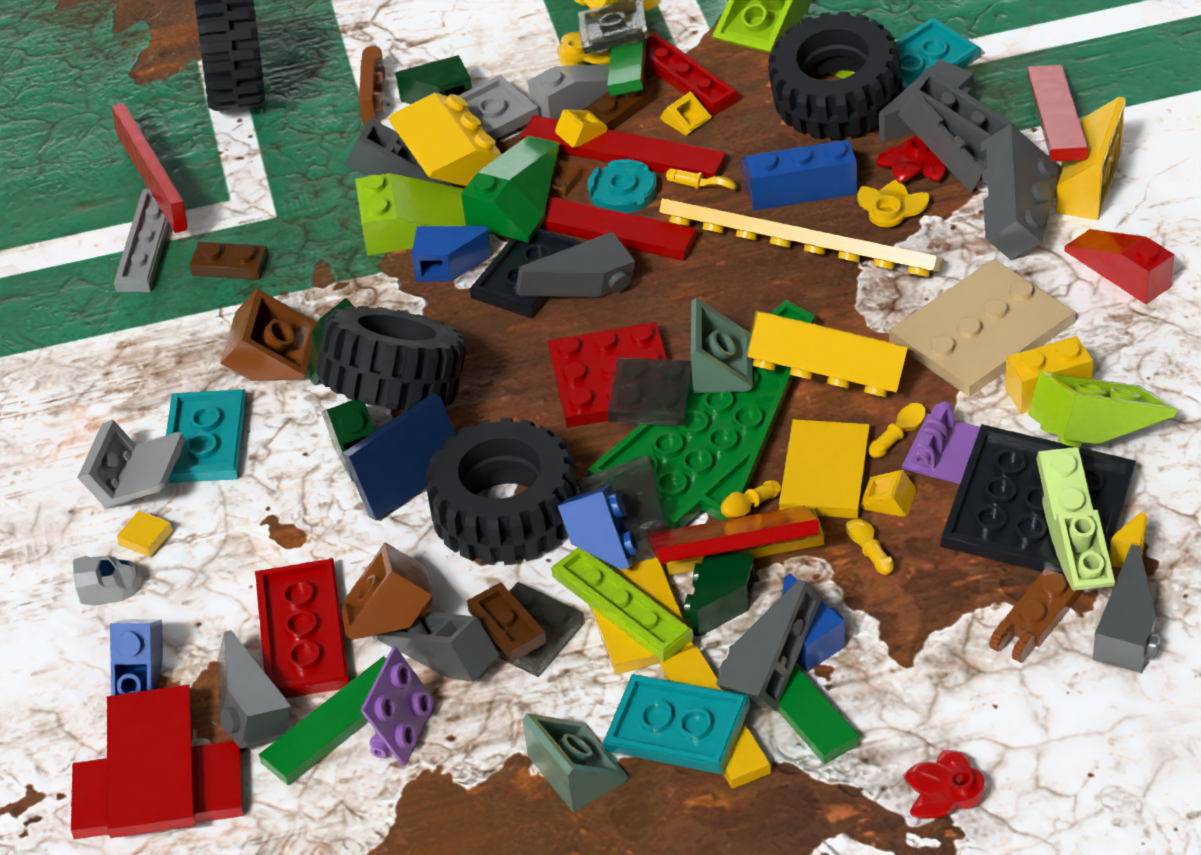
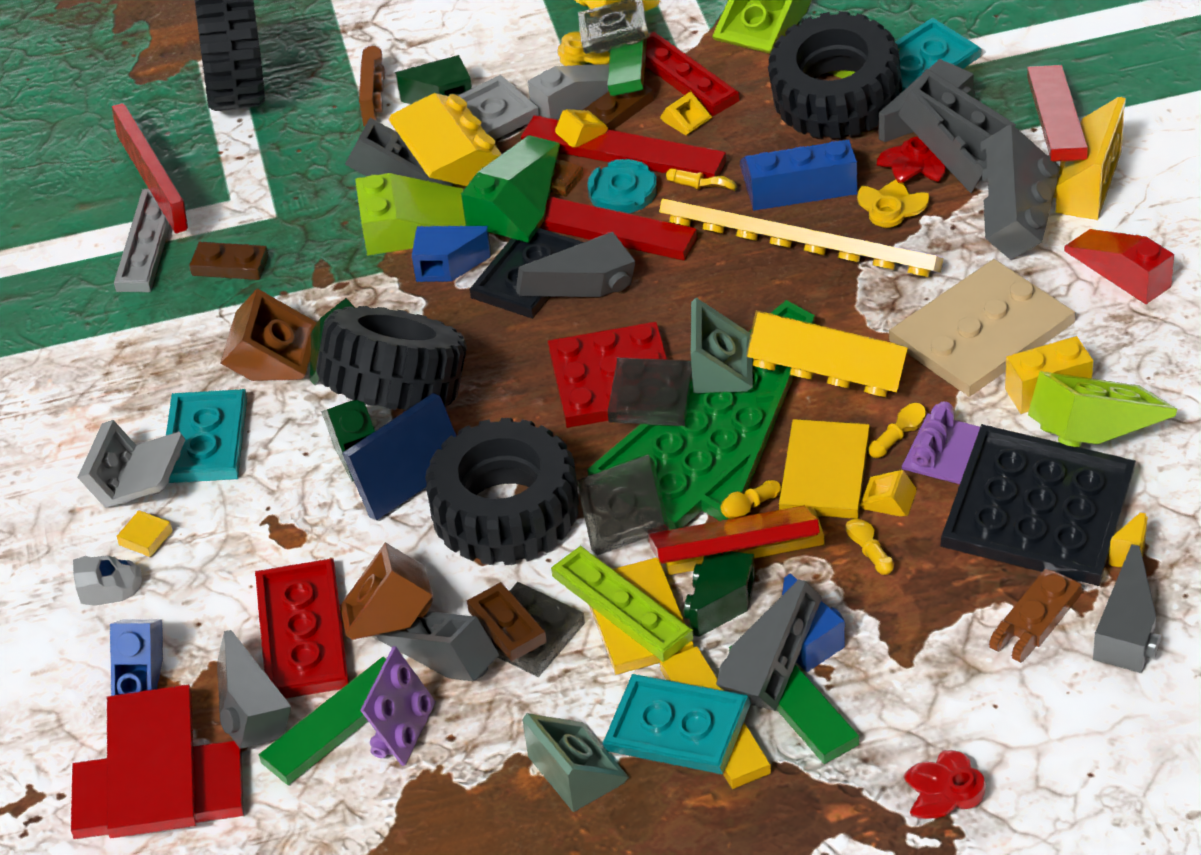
(597, 526): slope -> none
(1072, 521): yellowish green slope -> none

